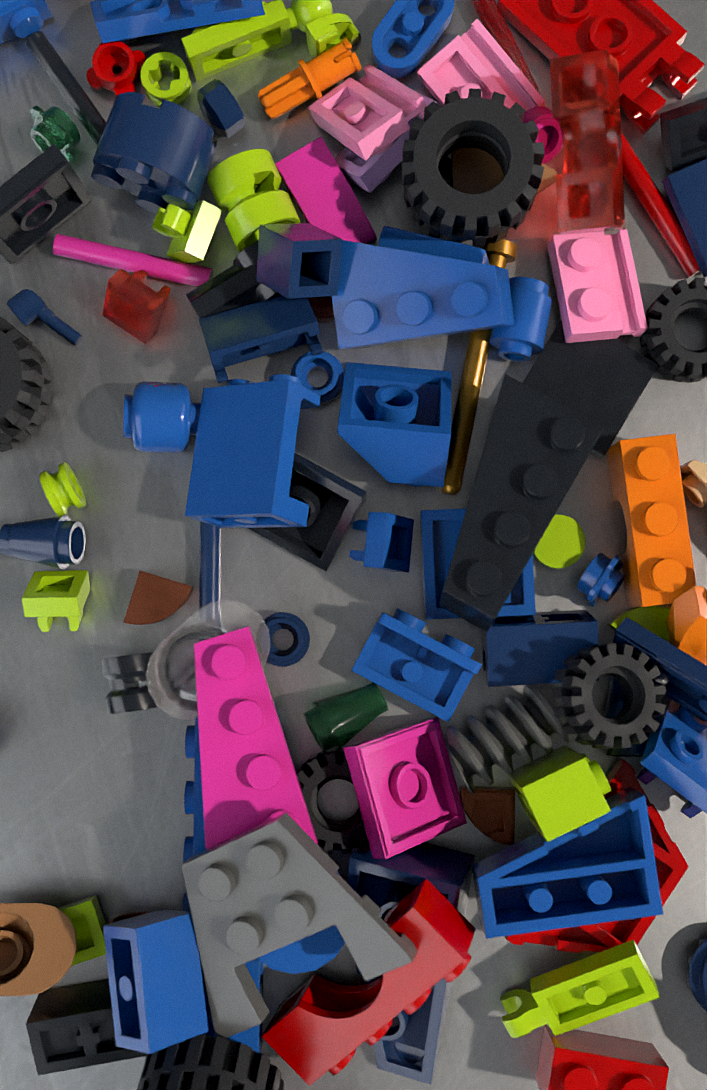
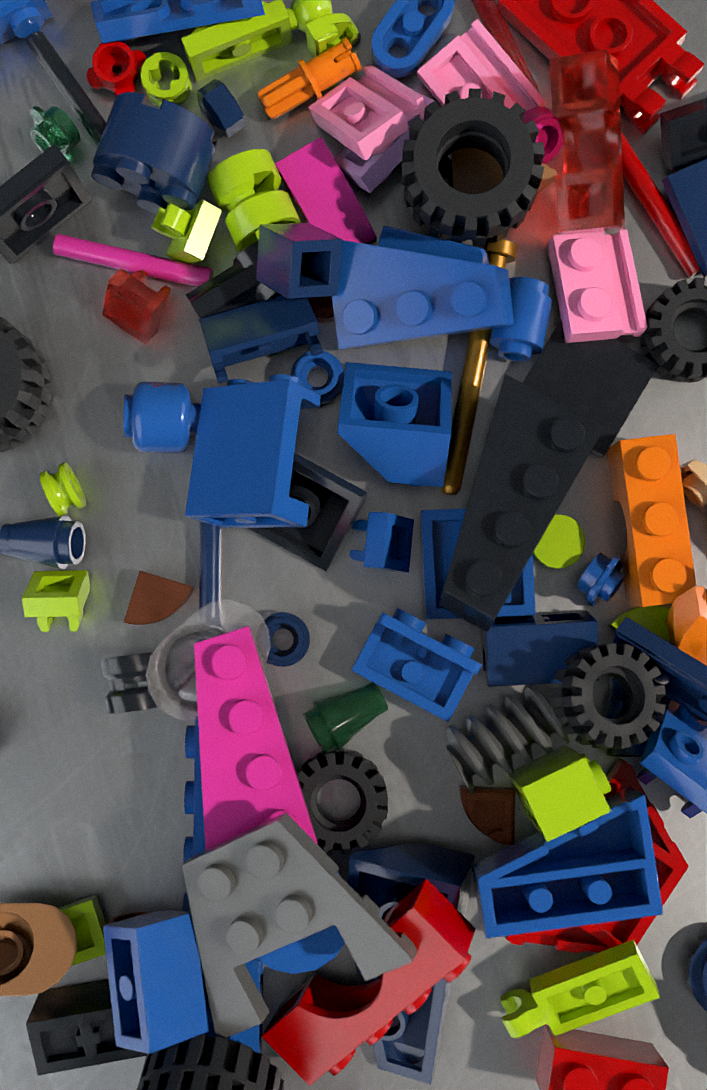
(29, 306): dark blue hand -> none
(405, 787): dark pink tile -> none

